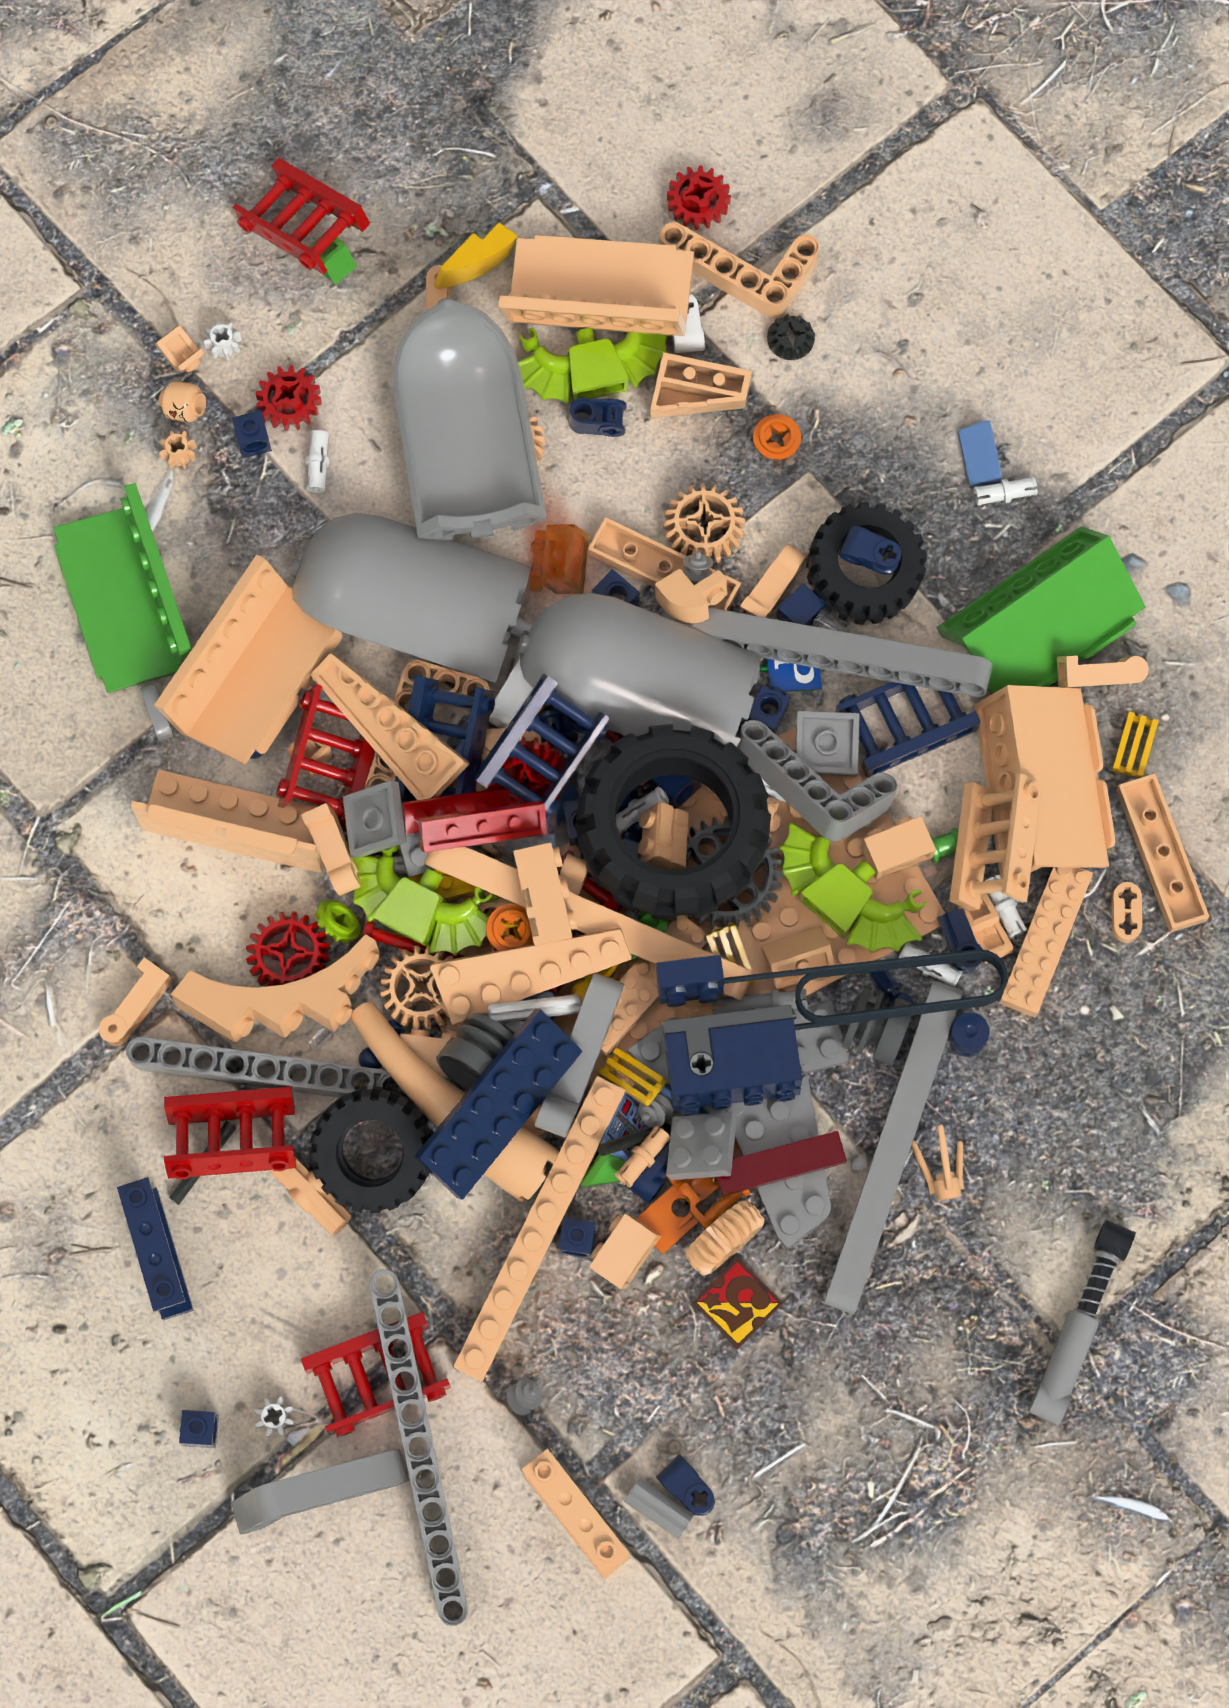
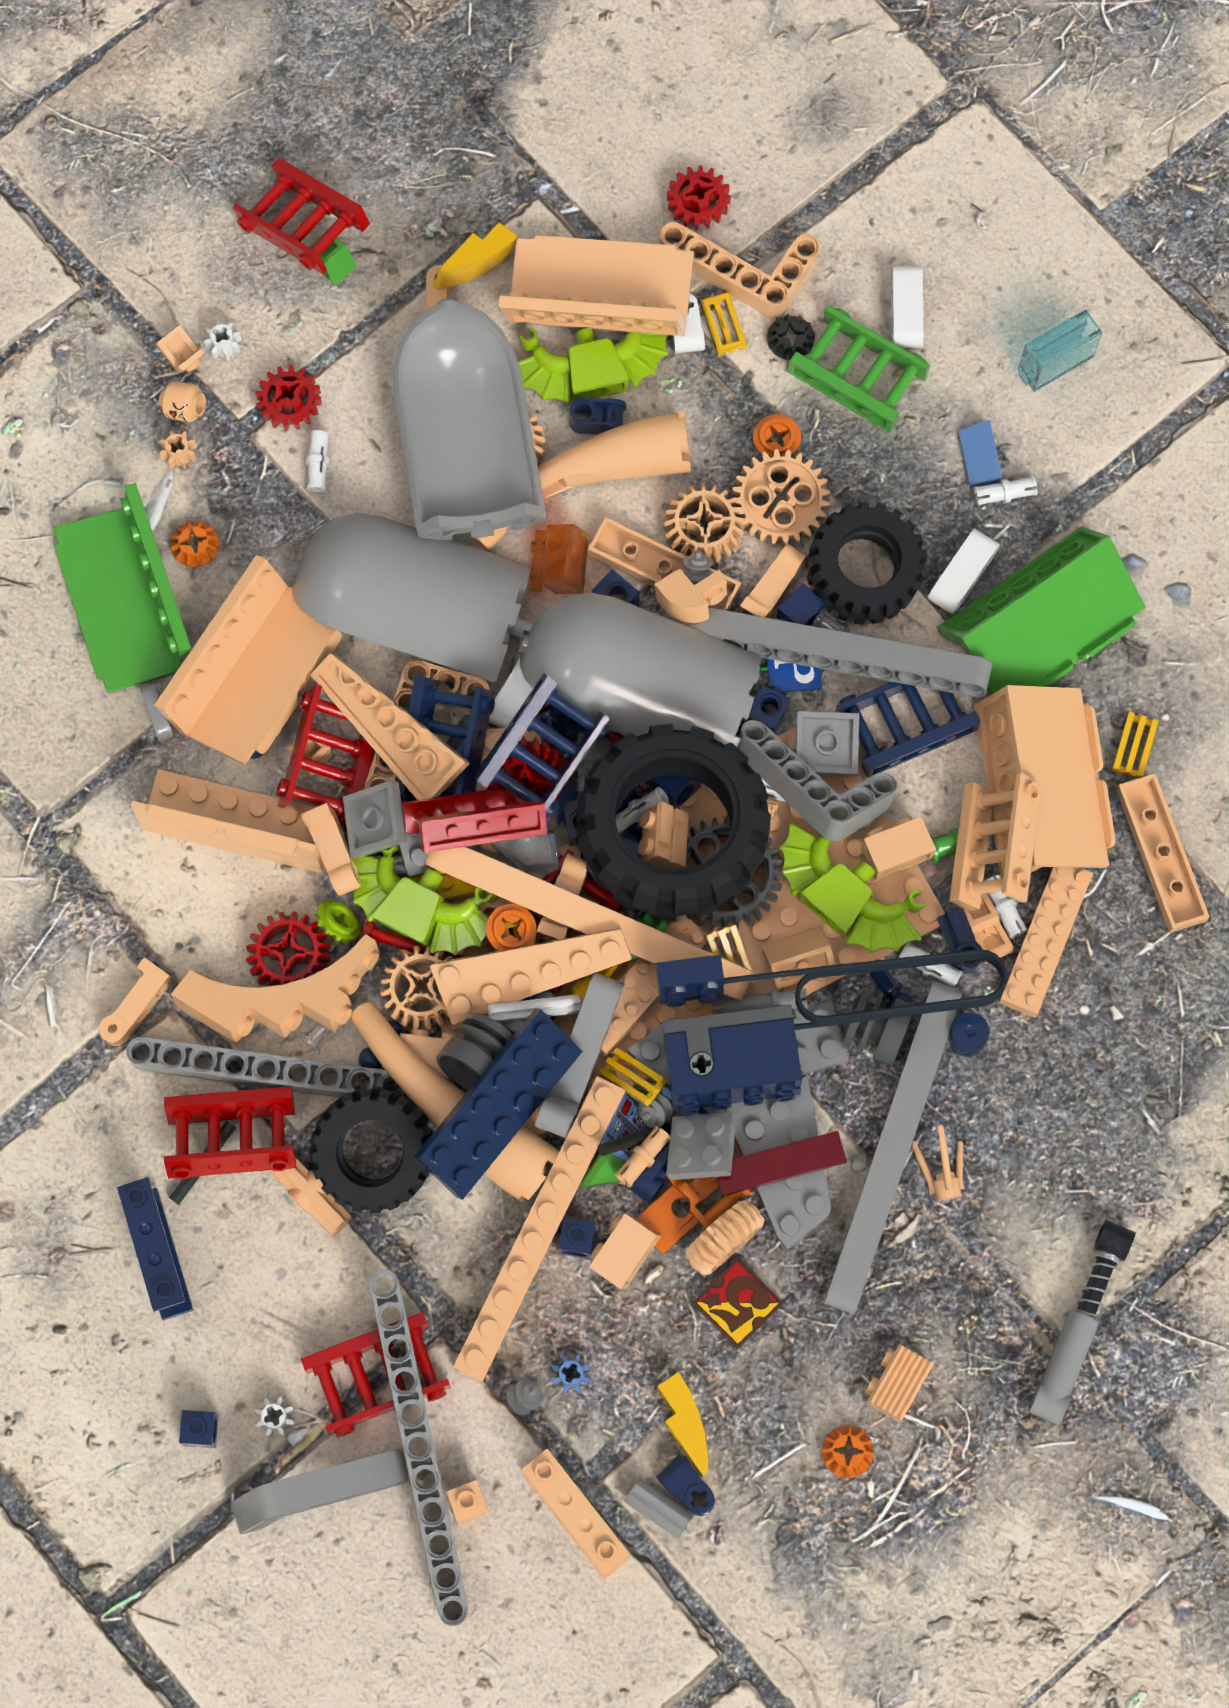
(206, 549): none -> orange gear
(251, 434): dark blue brick -> none
(467, 1502): none -> light nougat brick
(544, 893): light nougat wedge -> none
(567, 1366): none -> medium blue gear
(625, 452): none -> light nougat brick
(686, 1421): none -> yellow slope
(698, 387): light nougat wedge -> none
(730, 346): none -> yellow tile
(802, 514): none -> light nougat gear
(836, 1462): none -> orange gear
(858, 397): none -> bright green fence
(867, 549): dark blue piece -> none
(898, 1383): none -> light nougat brick
(907, 306): none -> white beam
(963, 571): none -> white beam
(1059, 350): none -> clear light blue brick
(1119, 912): light nougat beam -> none
(1127, 670): light nougat leg -> none

